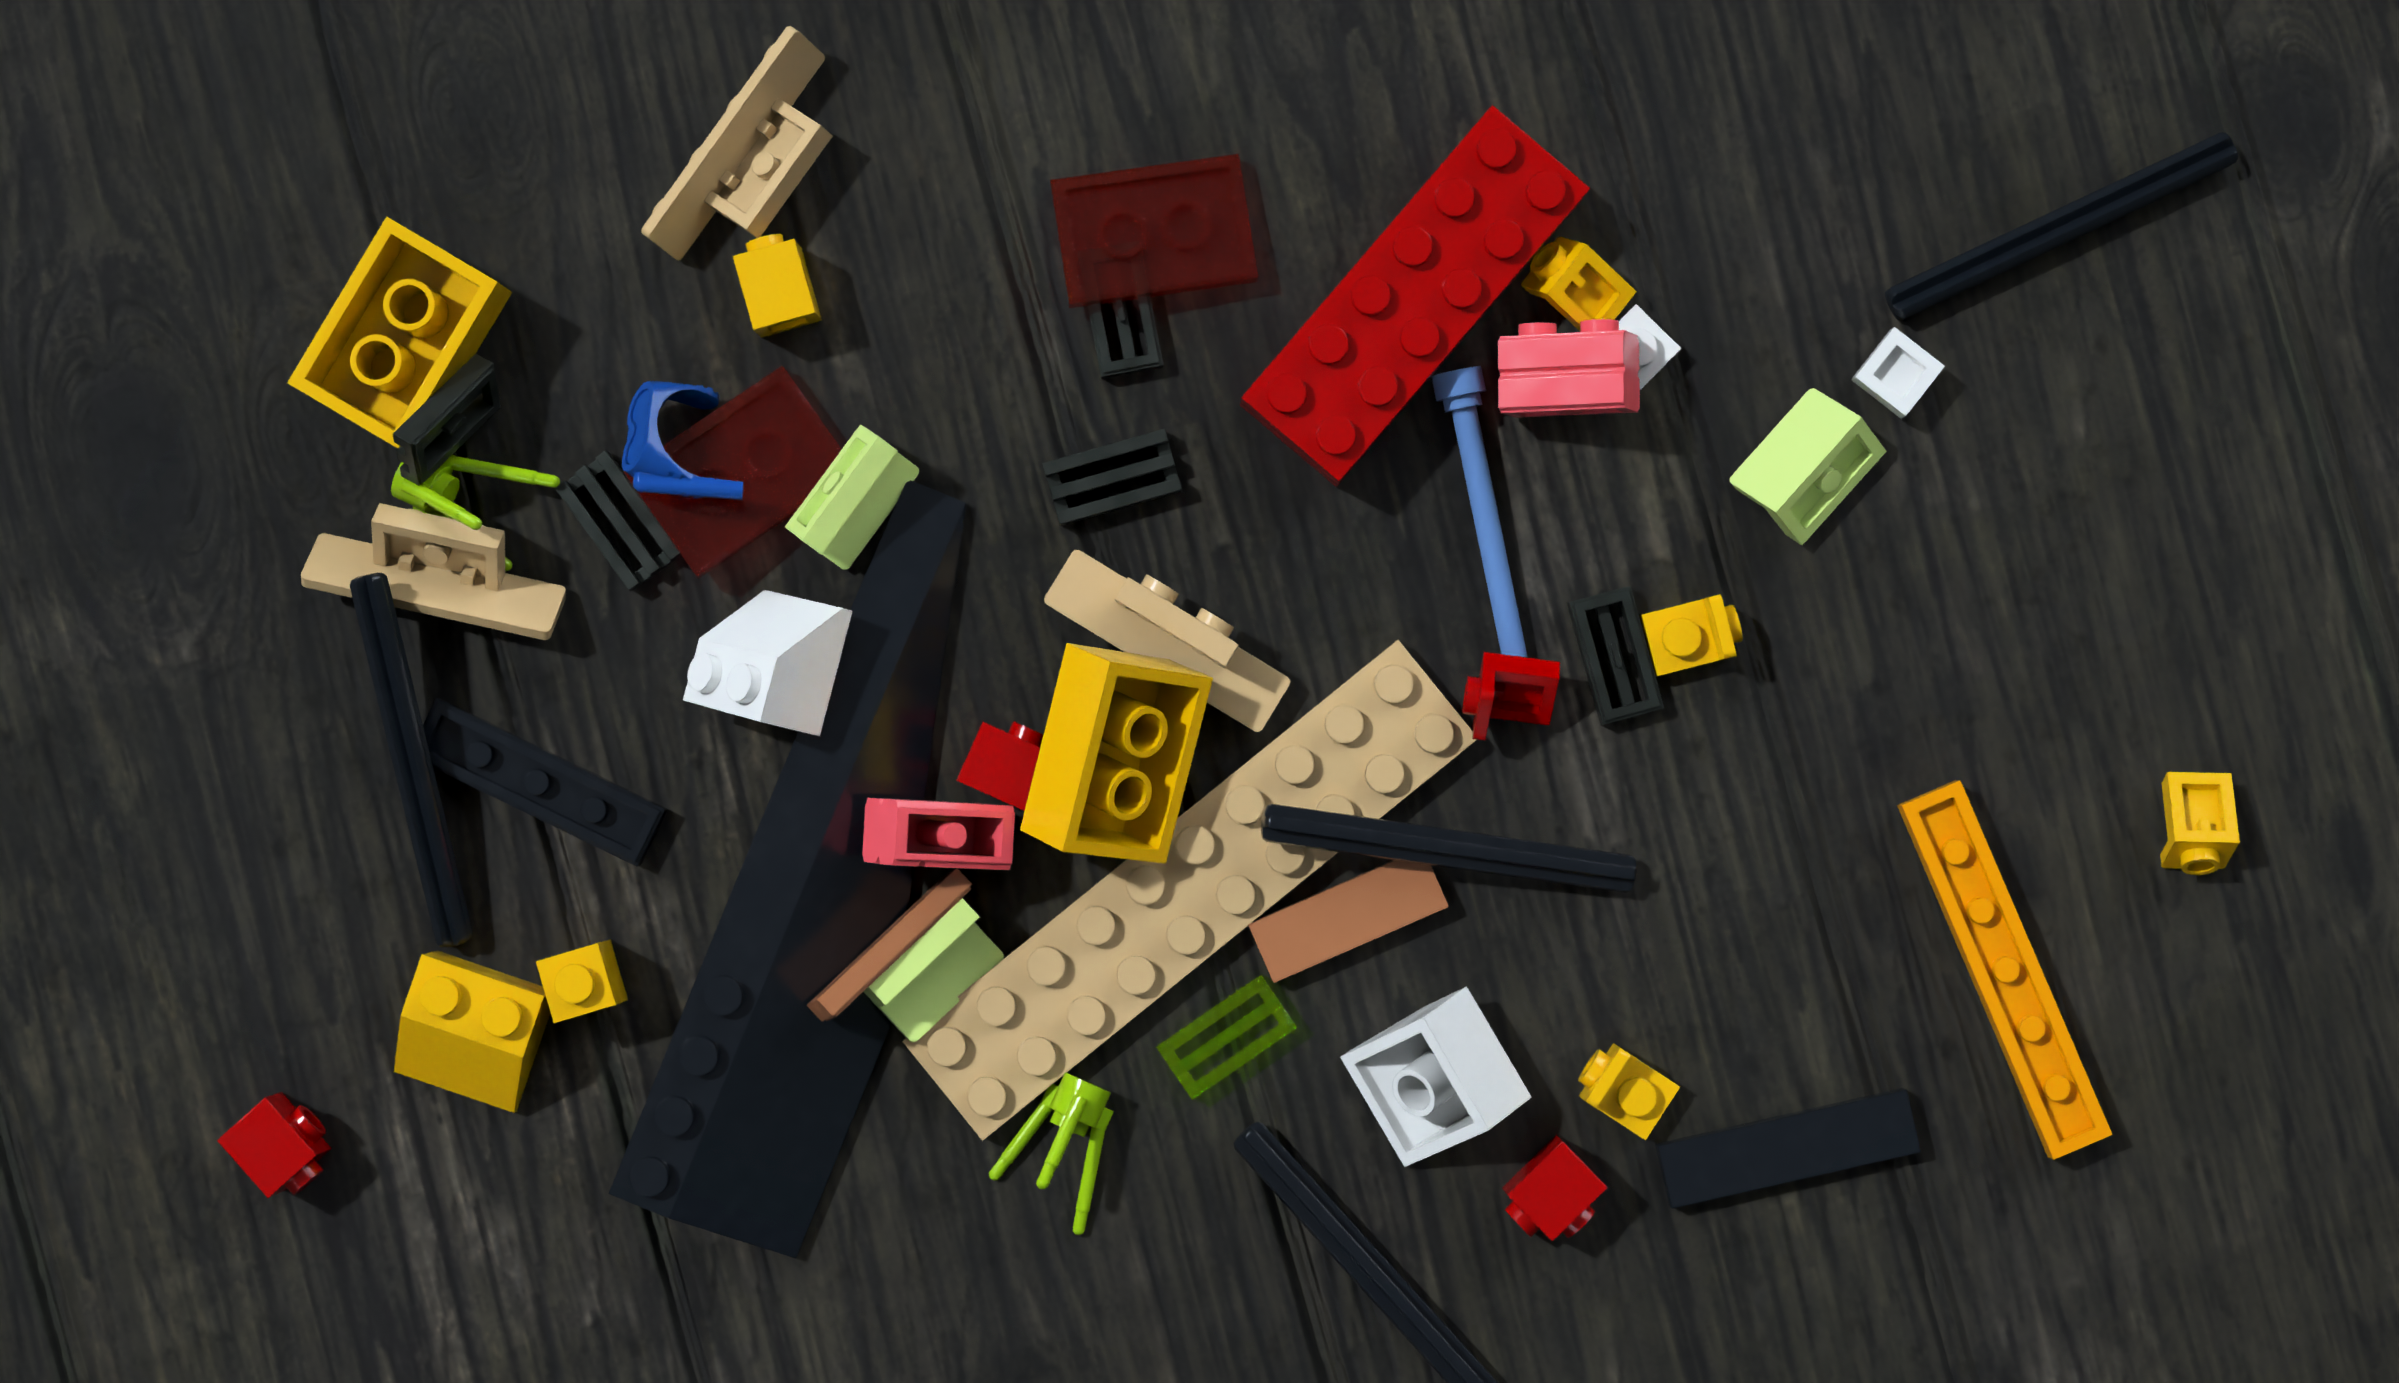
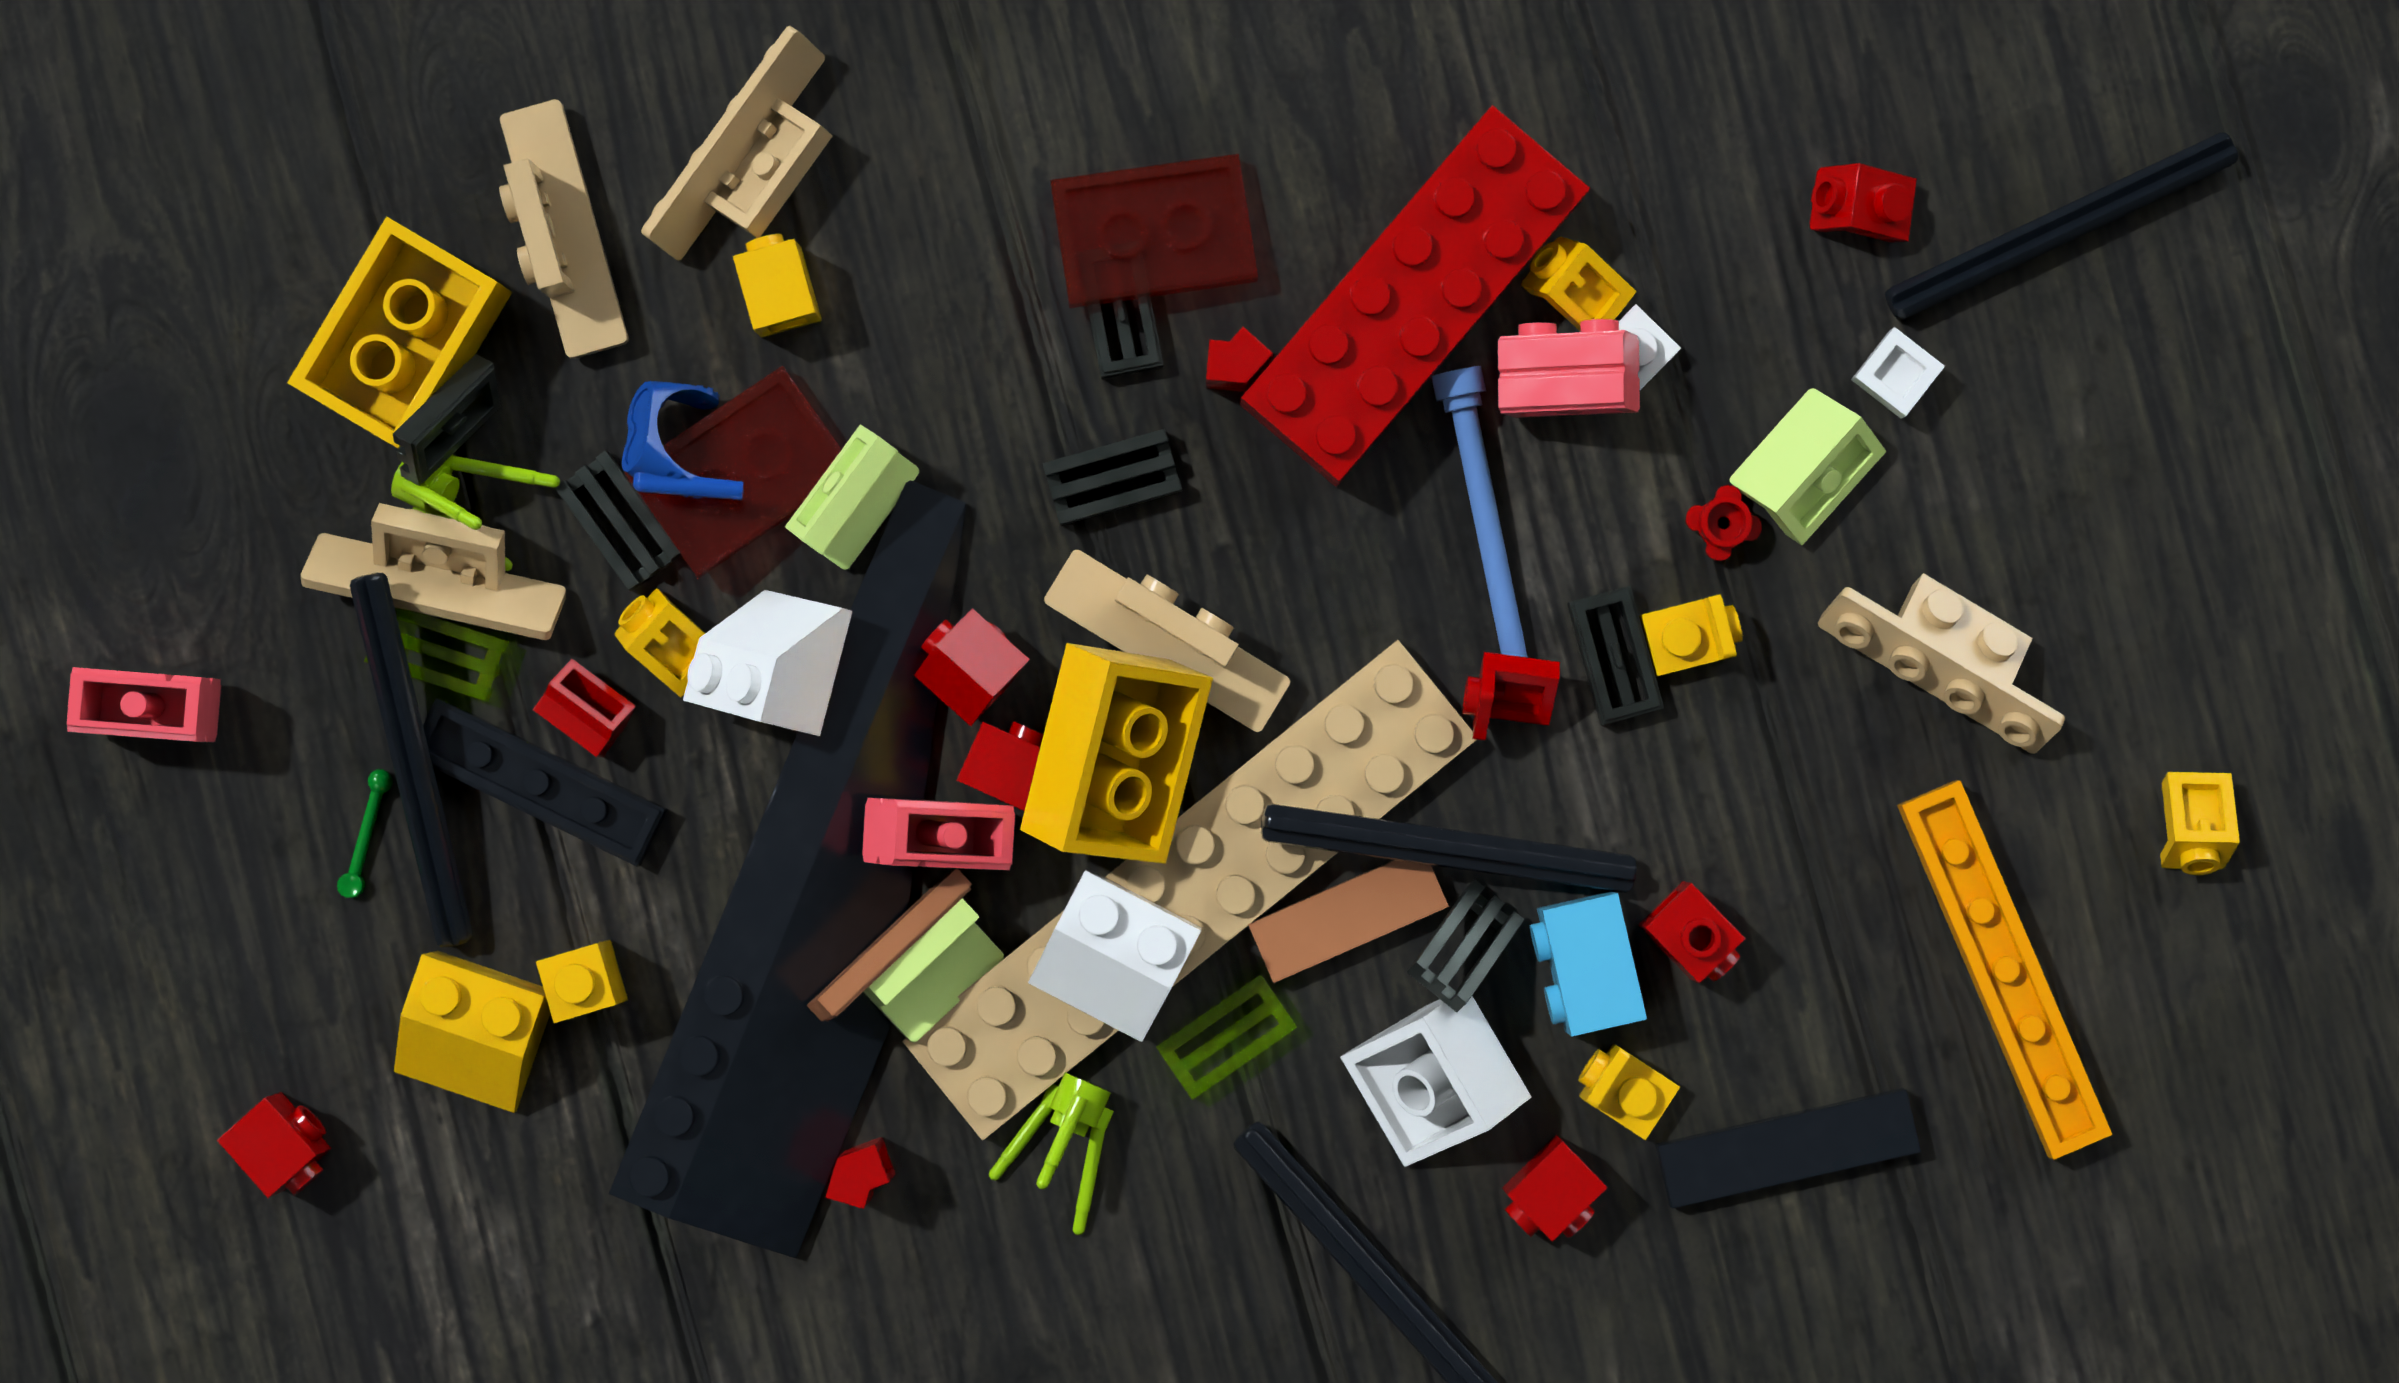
(143, 705): none -> coral brick
(352, 883): none -> green hinge
(488, 667): none -> clear neon green tile
(559, 229): none -> tan bracket
(585, 708): none -> red piece
(660, 638): none -> yellow bracket
(860, 1172): none -> red piece
(969, 665): none -> brick
(1114, 955): none -> white slope
(1236, 362): none -> red piece
(1489, 914): none -> pearl dark grey tile
(1589, 964): none -> medium azure brick
(1693, 934): none -> red brick
(1741, 522): none -> red plate
(1863, 202): none -> red bracket
(1951, 653): none -> tan bracket

